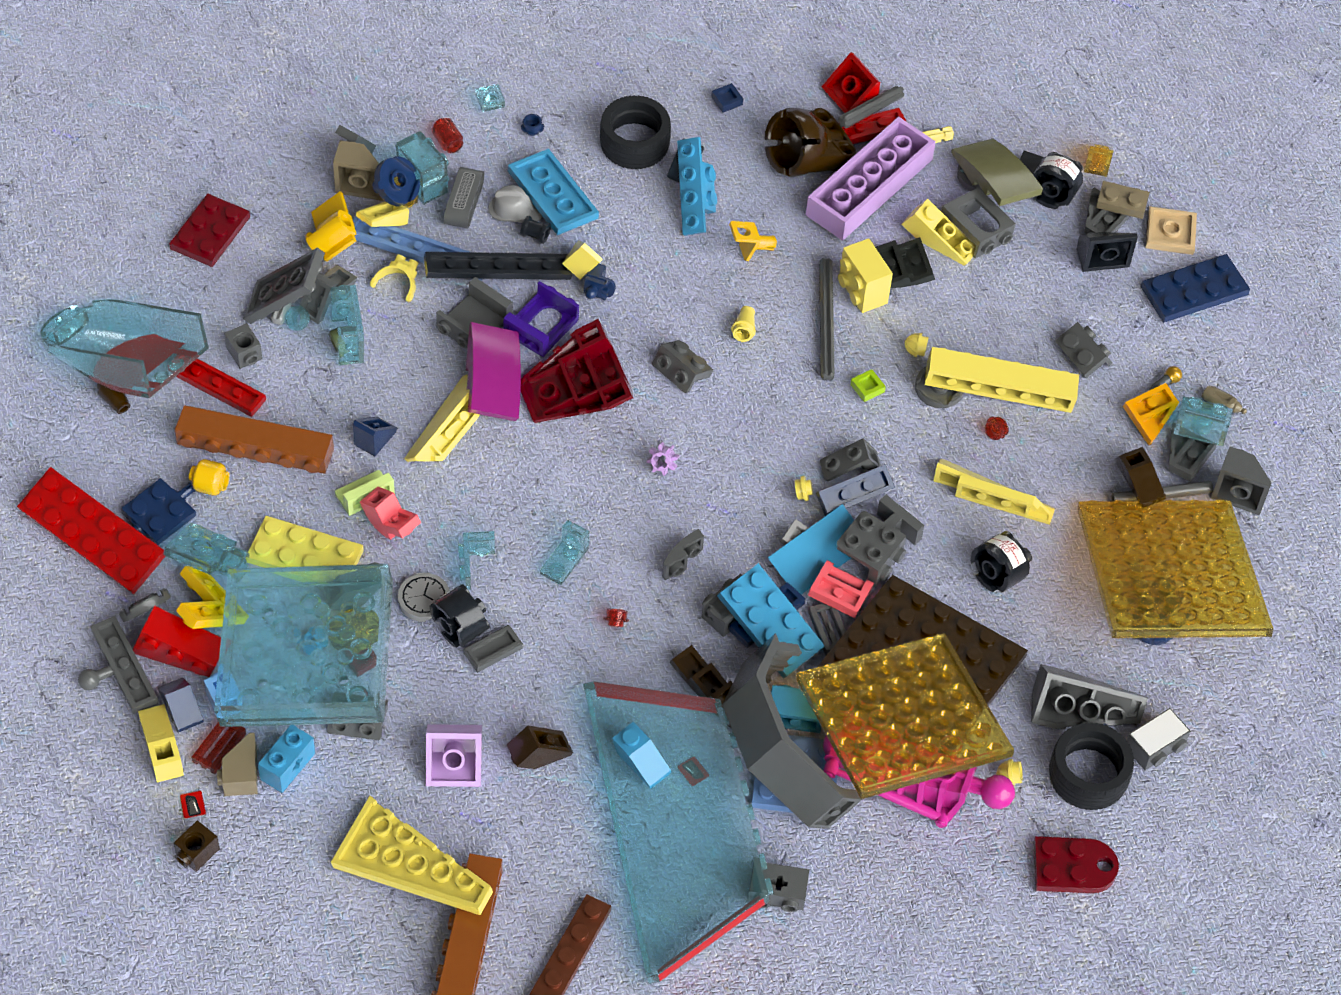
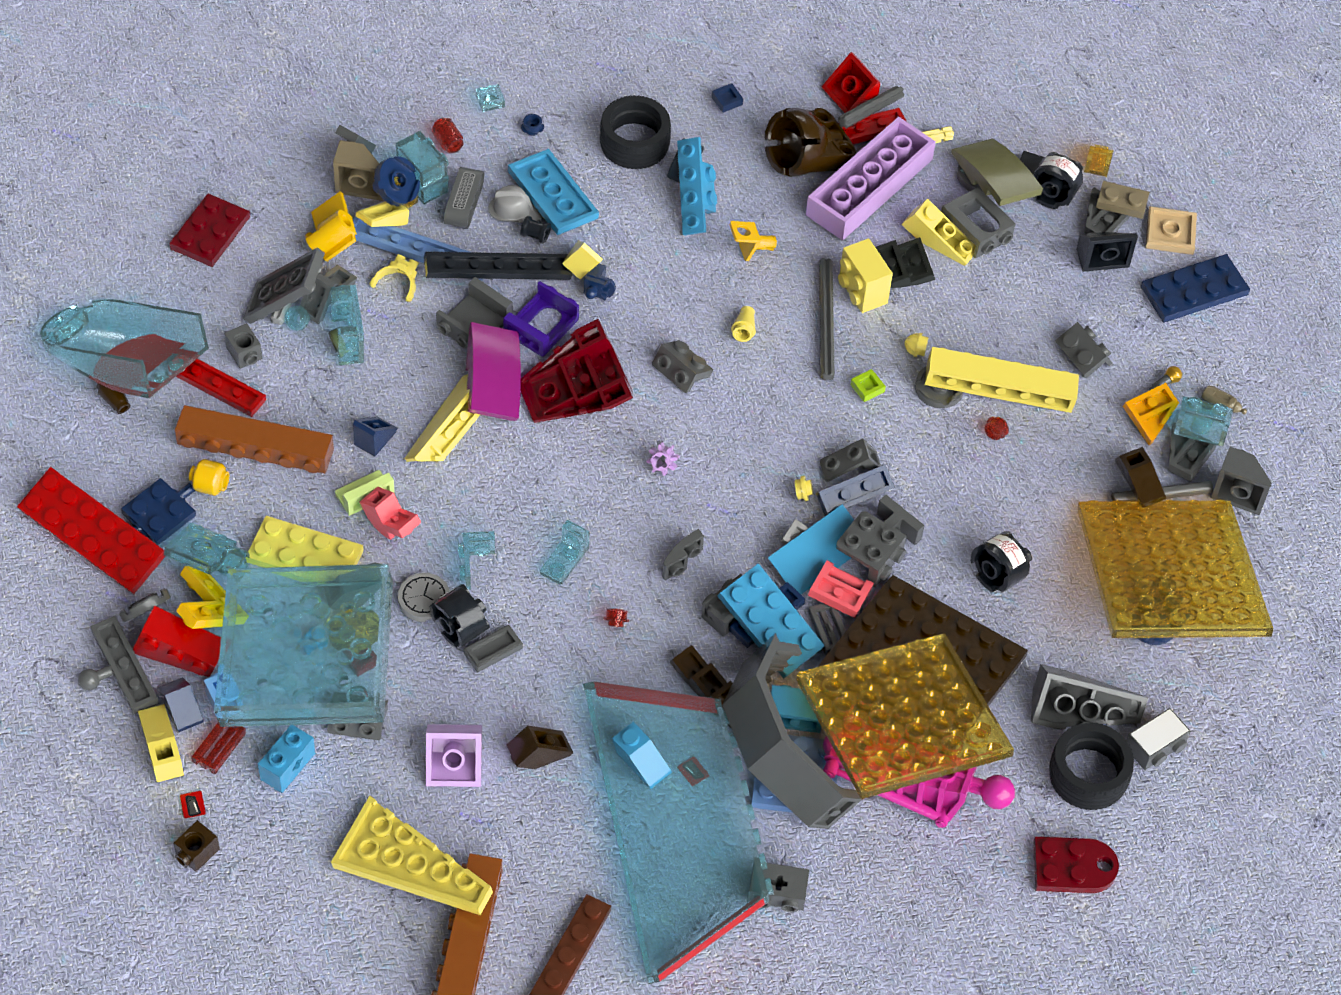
(240, 768): dark tan slope -> none
(990, 493): light yellow wedge -> none
(1011, 770): light yellow plate -> none

